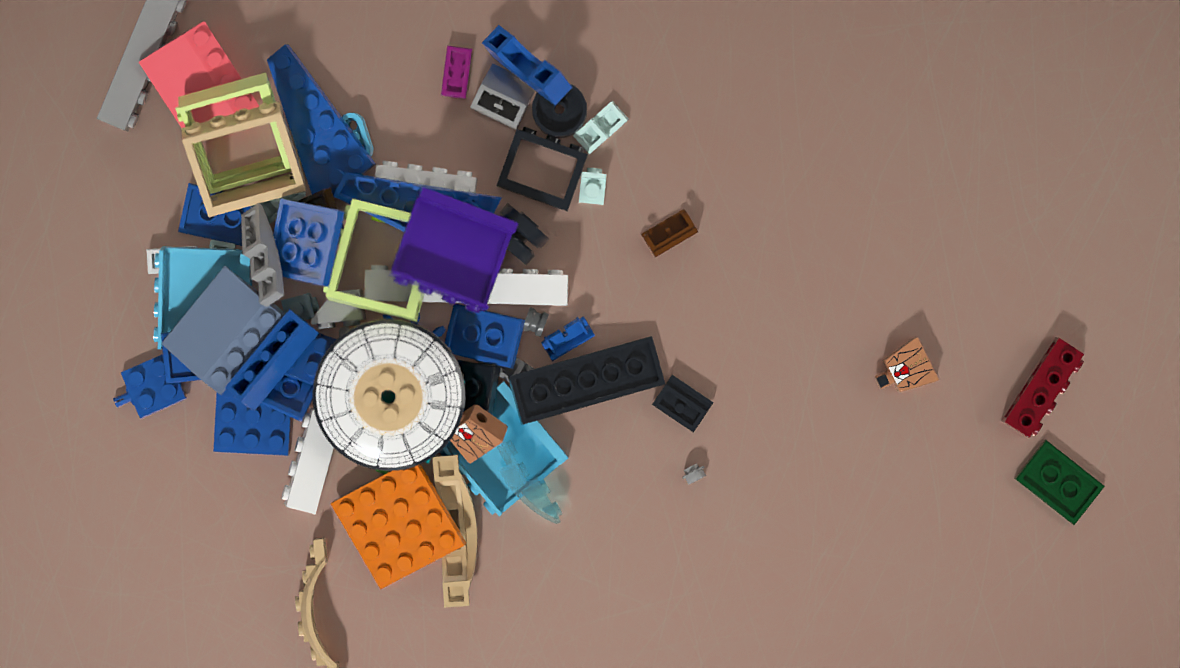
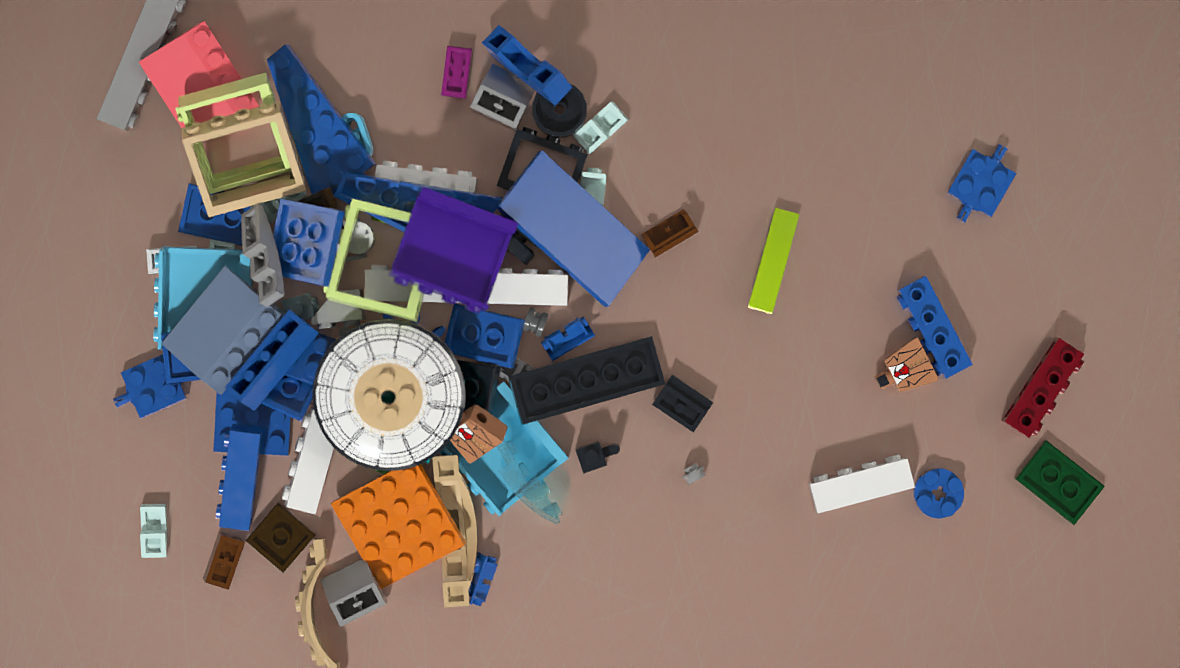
(153, 530): none -> light aqua slope
(223, 560): none -> reddish brown hinge
(240, 477): none -> blue brick
(280, 537): none -> dark brown plate
(353, 592): none -> light grey slope
(361, 241): none -> white piece
(484, 569): none -> blue hinge
(573, 228): none -> tile
(593, 456): none -> black brick
(773, 260): none -> lime slope
(862, 484): none -> white brick
(934, 327): none -> blue brick
(946, 505): none -> blue plate
(982, 183): none -> blue plate

